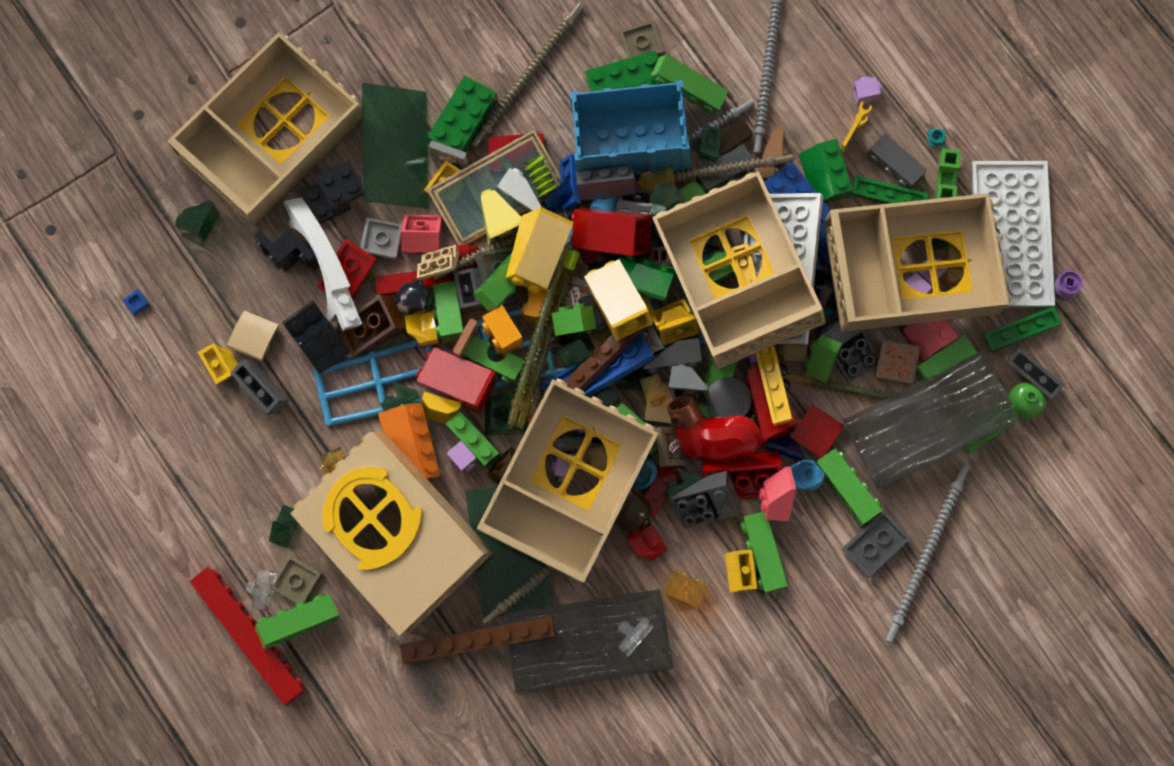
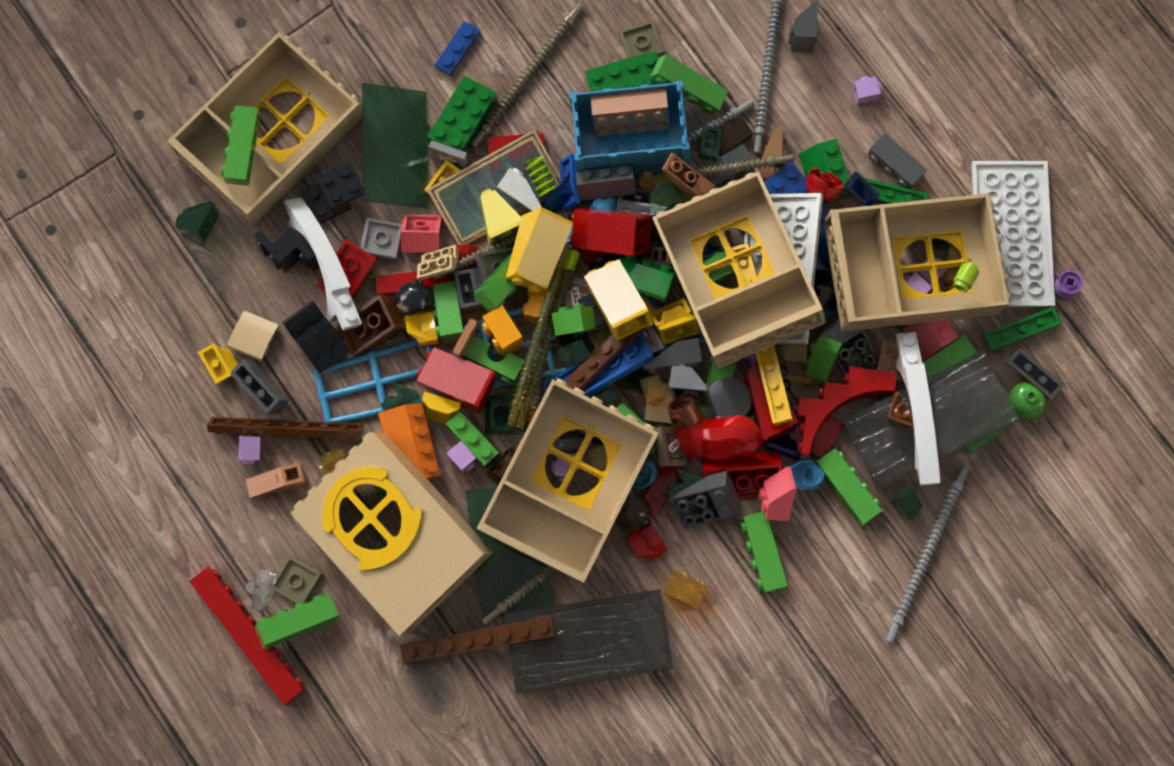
(136, 302): blue tile -> none
(241, 146): none -> bright green brick
(249, 449): none -> lavender brick
(276, 480): none -> nougat slope
(283, 528): clear green slope -> none
(291, 428): none -> reddish brown plate
(457, 48): none -> blue plate
(630, 112): none -> nougat brick
(633, 635): clear tile -> none
(686, 178): none -> nougat slope
(740, 571): yellow brick -> none
(804, 31): none -> dark grey slope
(826, 184): none -> red cylinder
(856, 385): none -> red arch
(858, 123): yellow flag -> none
(861, 189): none -> clear blue slope
(876, 544): dark grey plate -> none
(899, 412): none -> dark orange slope
(907, 504): none -> clear green slope
(915, 379): none -> white slope
(940, 133): teal plate -> none
(947, 173): bright green arch -> none
(966, 277): none -> lime brick

